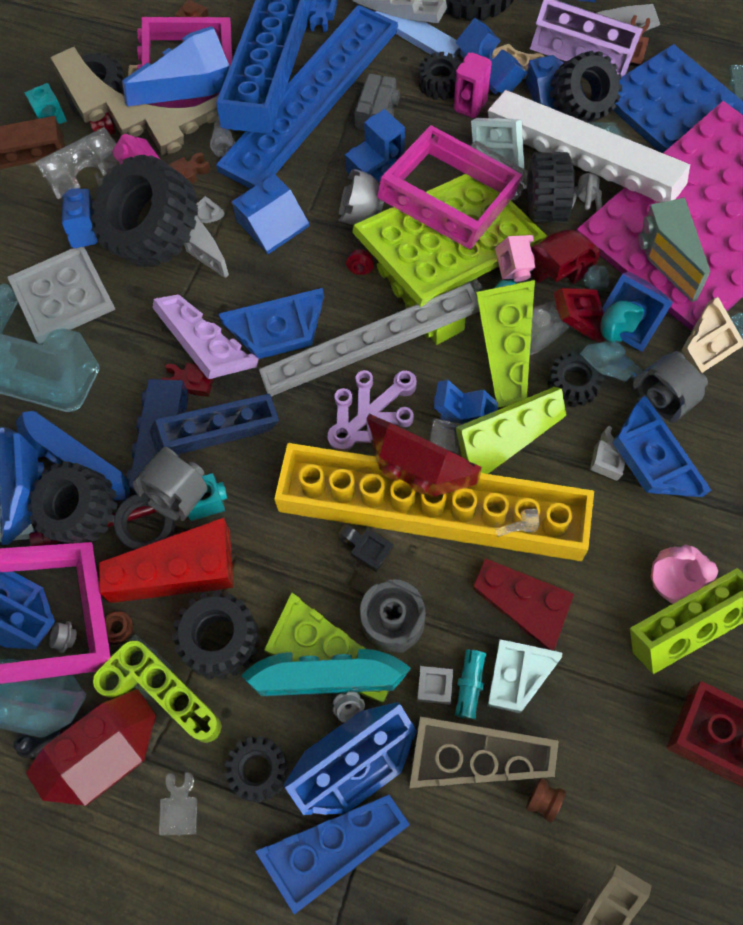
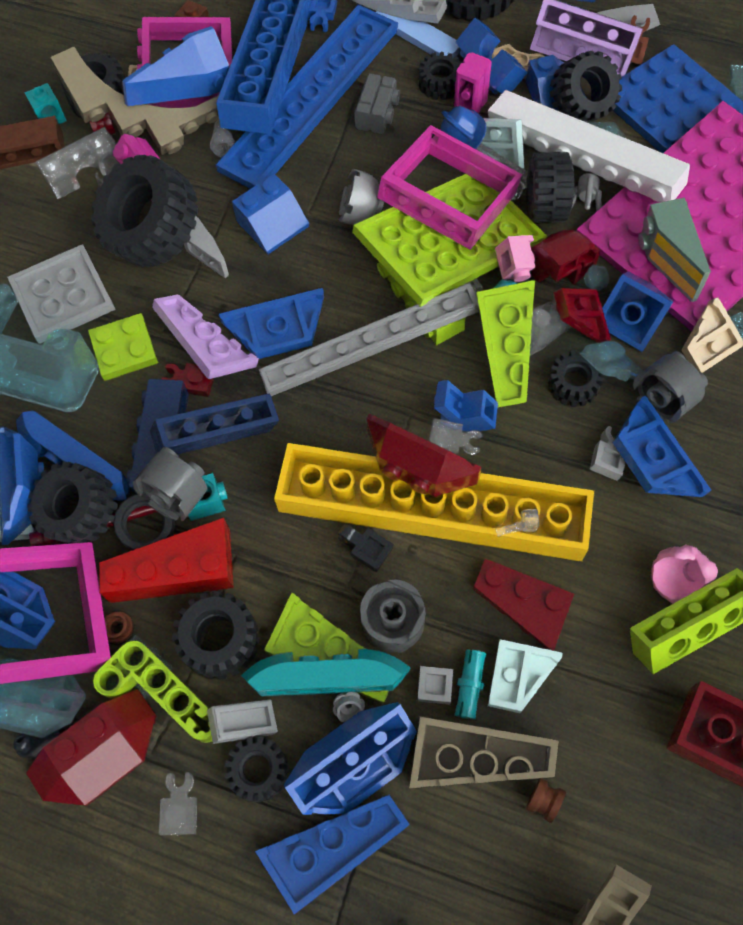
(62, 636): light grey plate -> none
(77, 217): blue brick -> none
(122, 346): none -> lime plate
(192, 167): copper plate -> none
(209, 211): light grey tile -> none
(241, 721): none -> light grey tile
(360, 262): dark red plate -> none
(364, 408): lavender plant -> none
(381, 148): blue brick -> none
(464, 125): none -> blue piece
(504, 432): wing -> none
(620, 318): teal hair -> none

